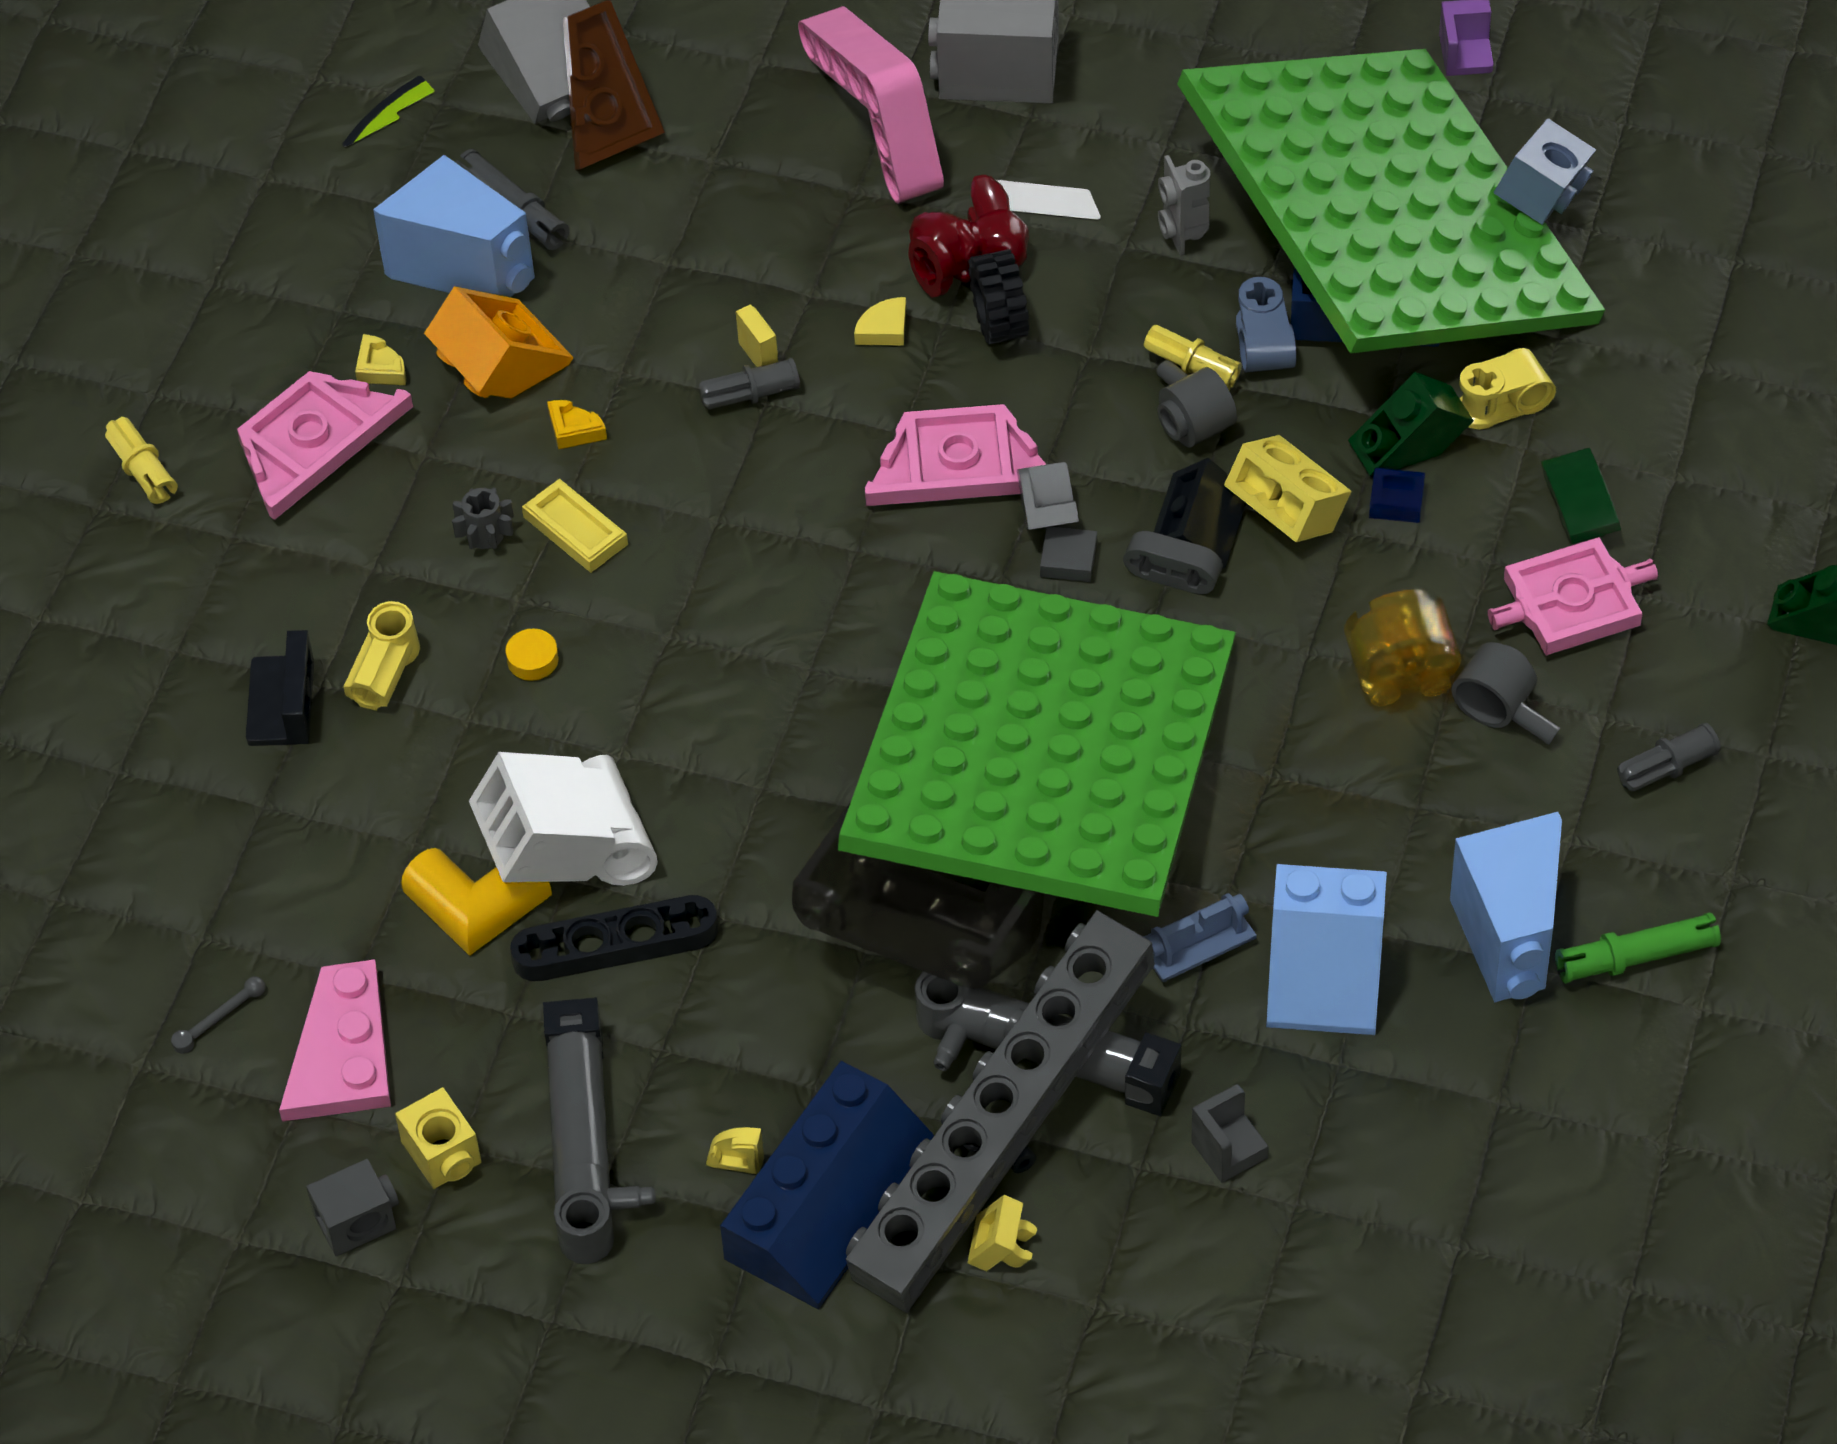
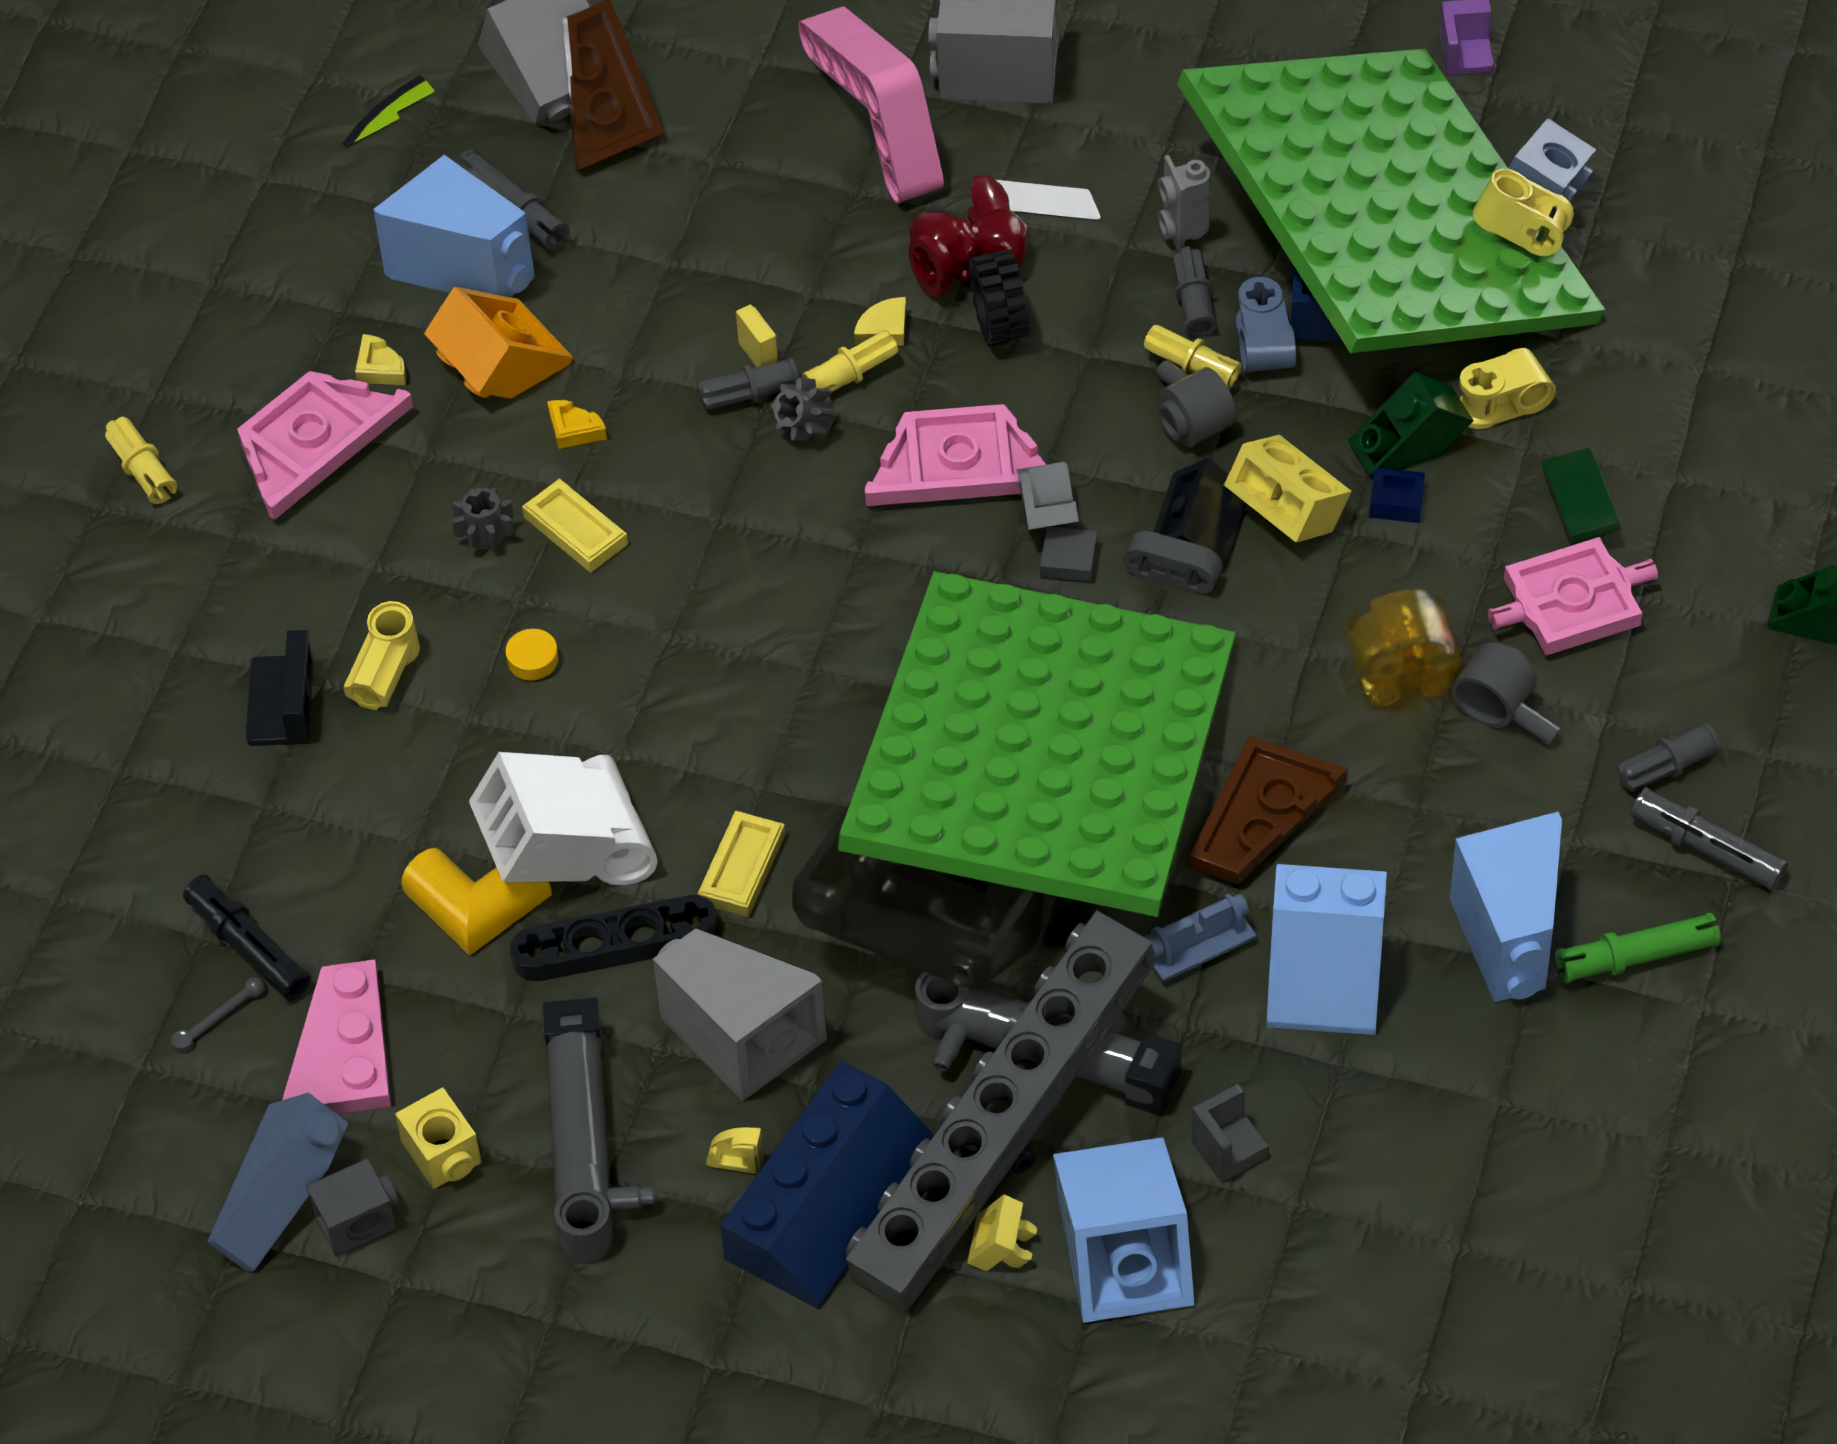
(231, 922): none -> black pin
(285, 1156): none -> sand blue slope
(738, 1008): none -> light grey slope
(742, 863): none -> light yellow tile
(803, 409): none -> dark grey gear
(852, 363): none -> light yellow axle
(1124, 1229): none -> light blue slope
(1194, 292): none -> dark grey axle
(1261, 806): none -> reddish brown wing
(1520, 209): none -> light yellow piece
(1653, 810): none -> dark grey pin

